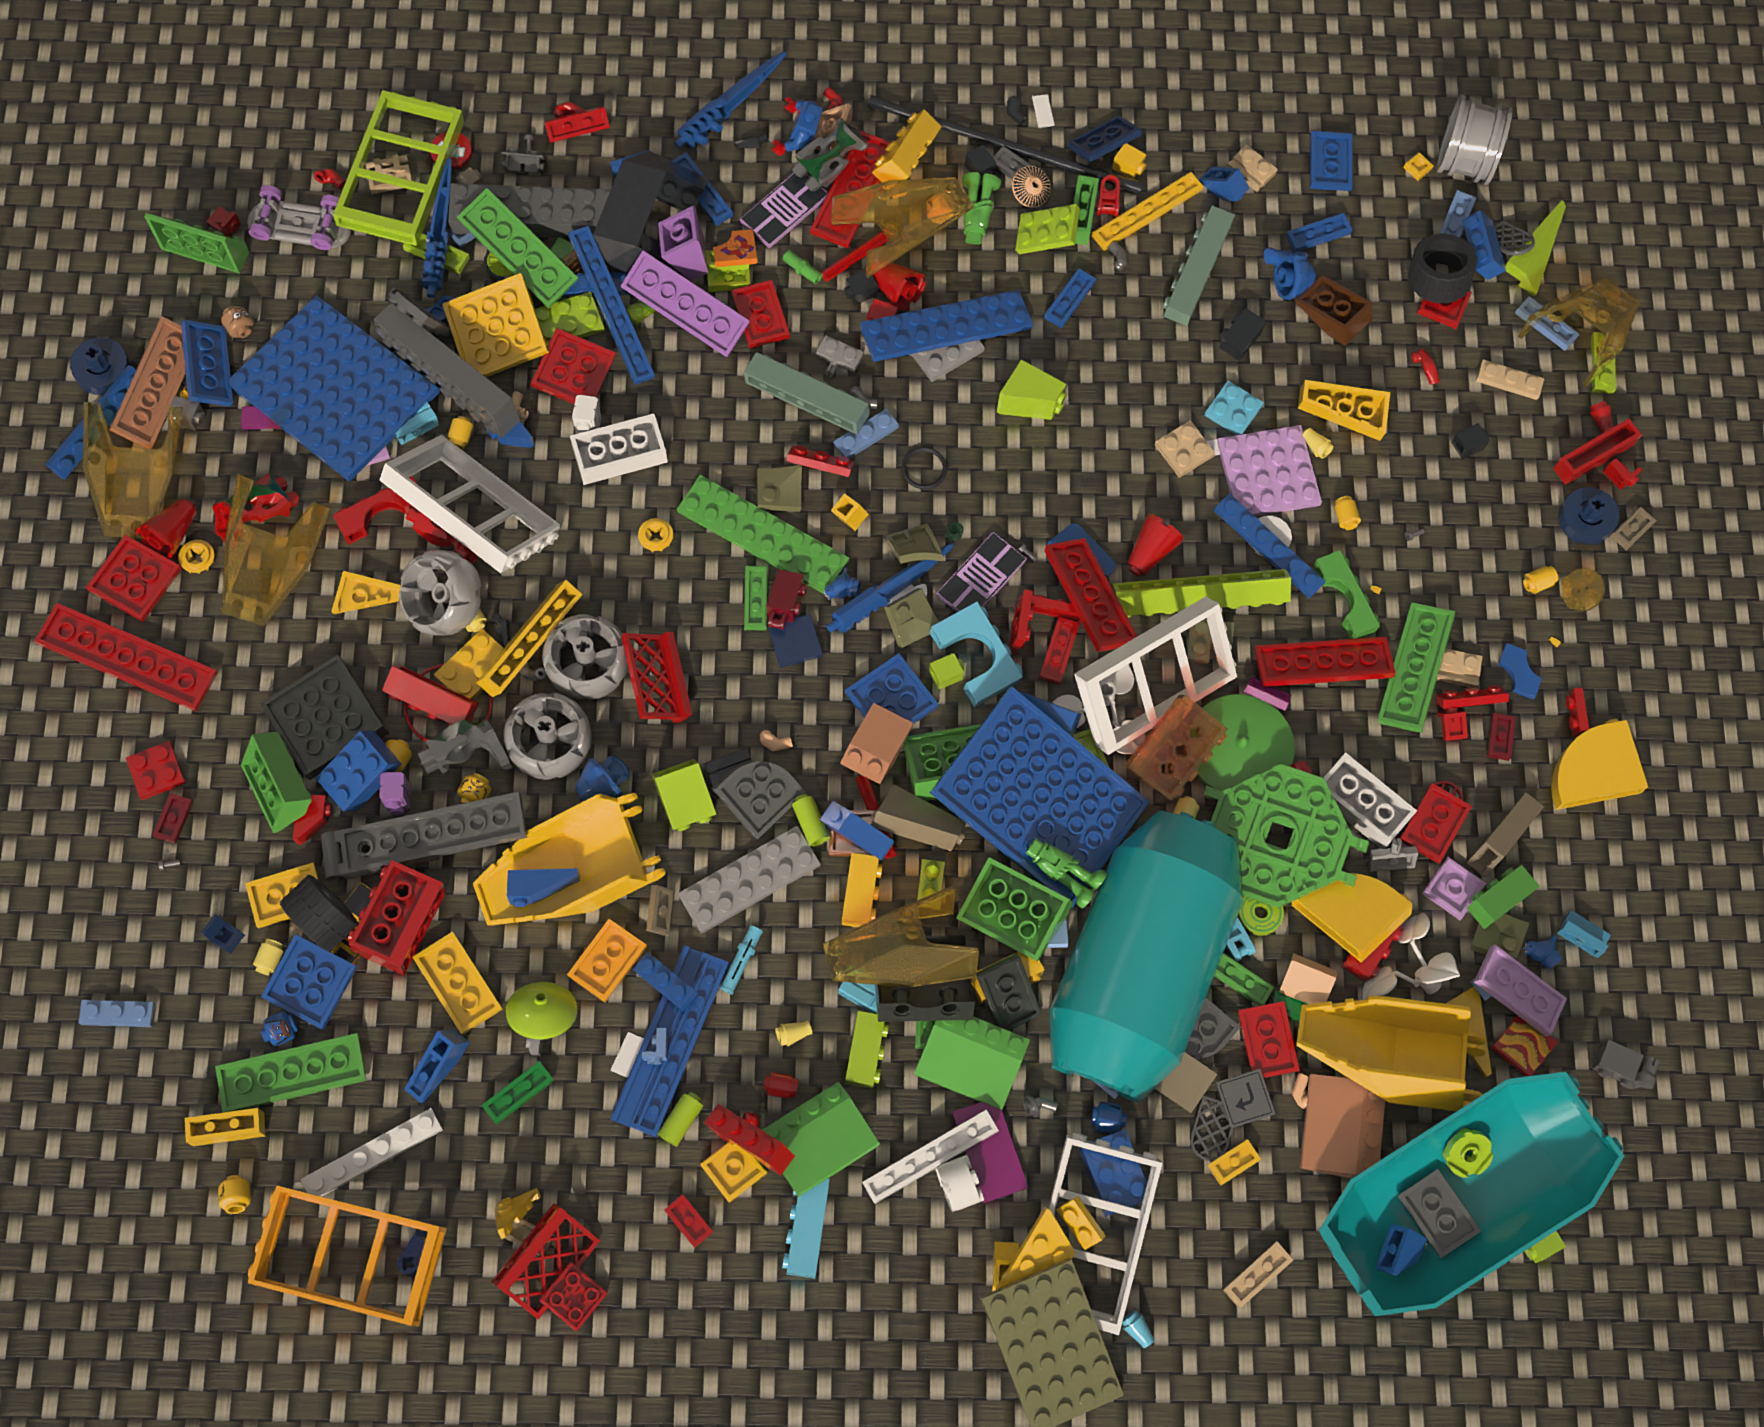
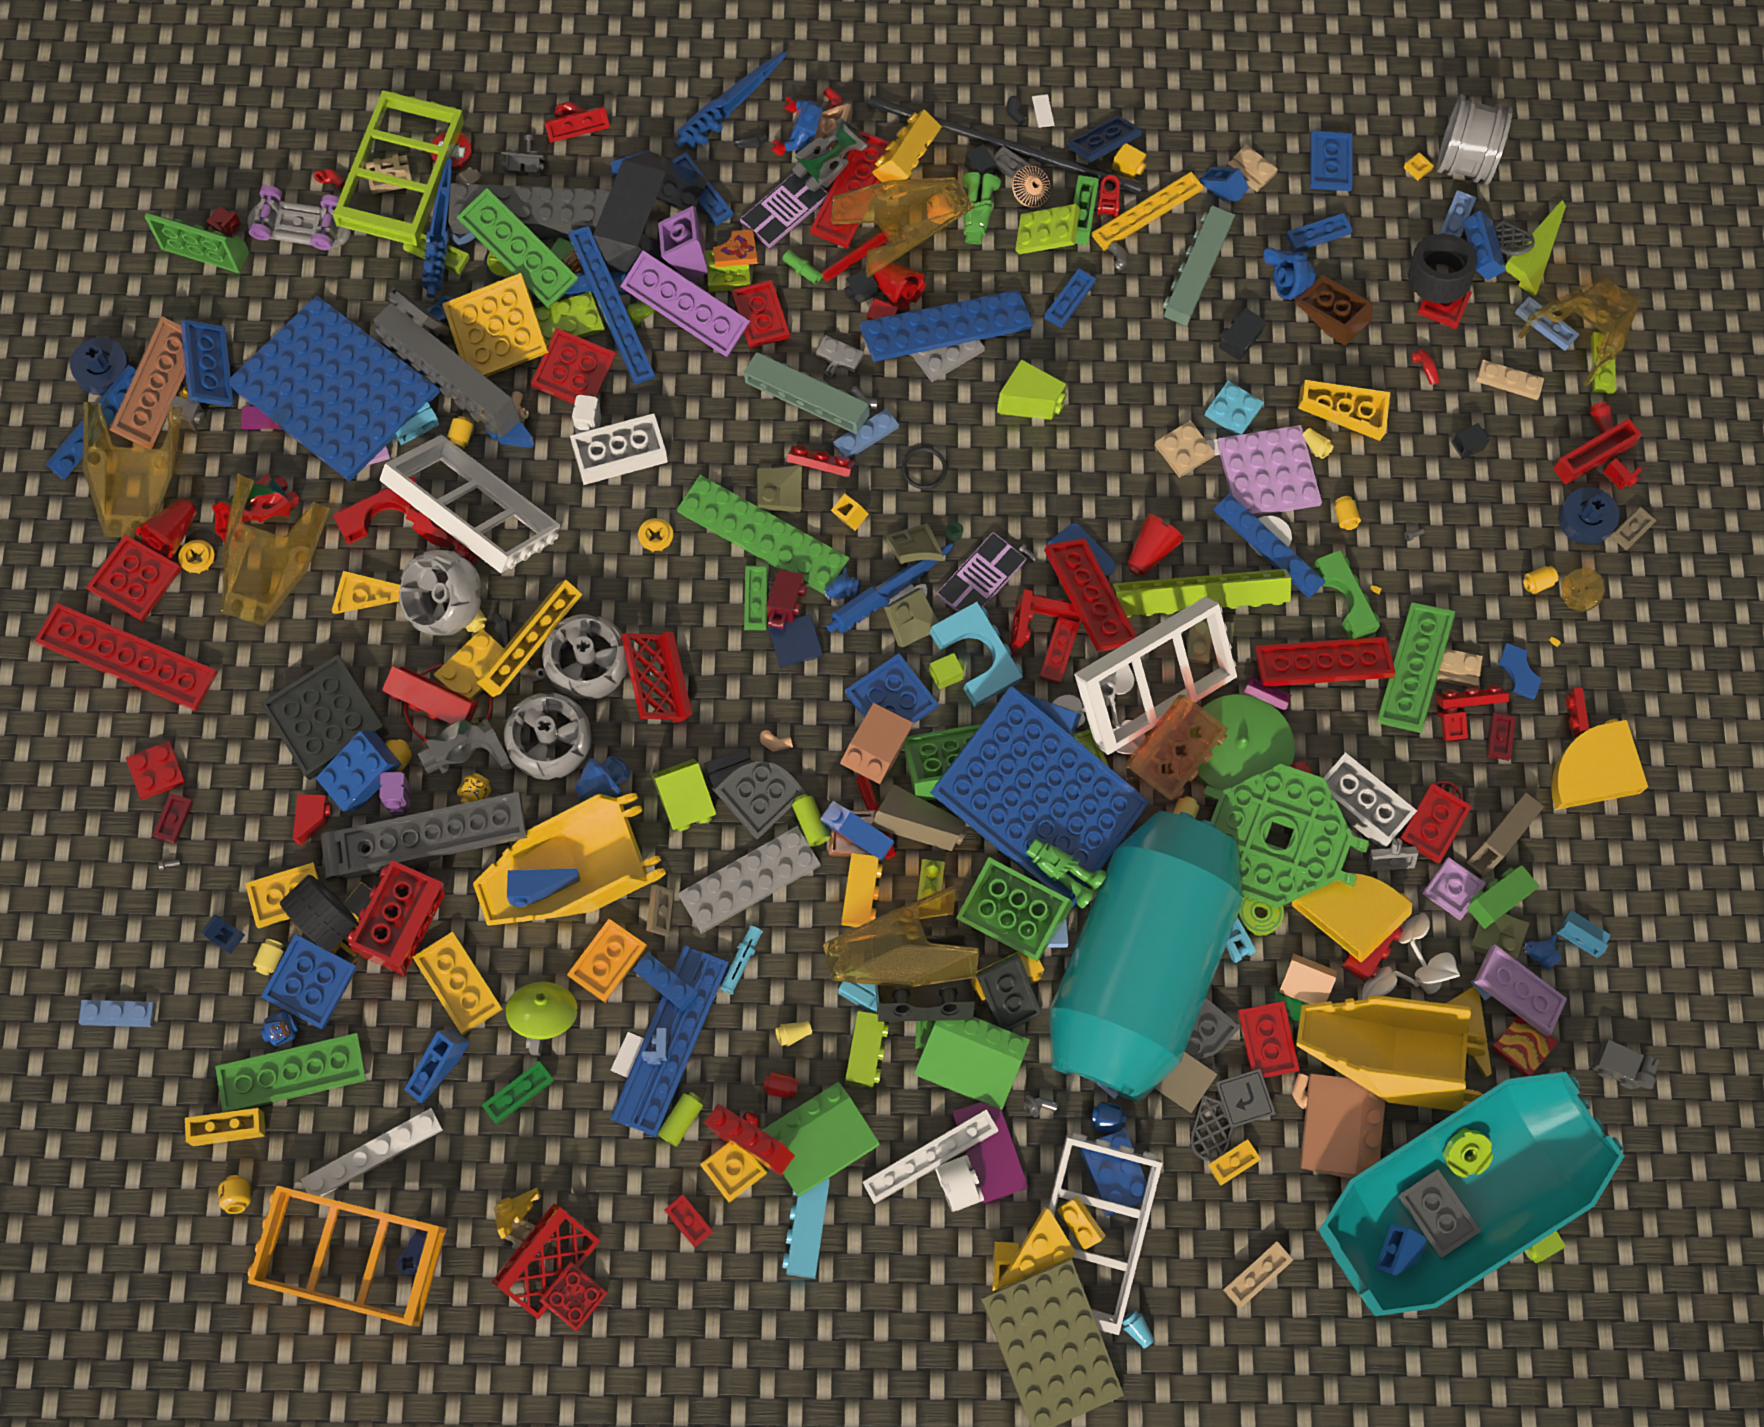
(237, 321): medium nougat head -> none
(275, 780): bright green slope -> none
(1243, 980): bright green tile -> none

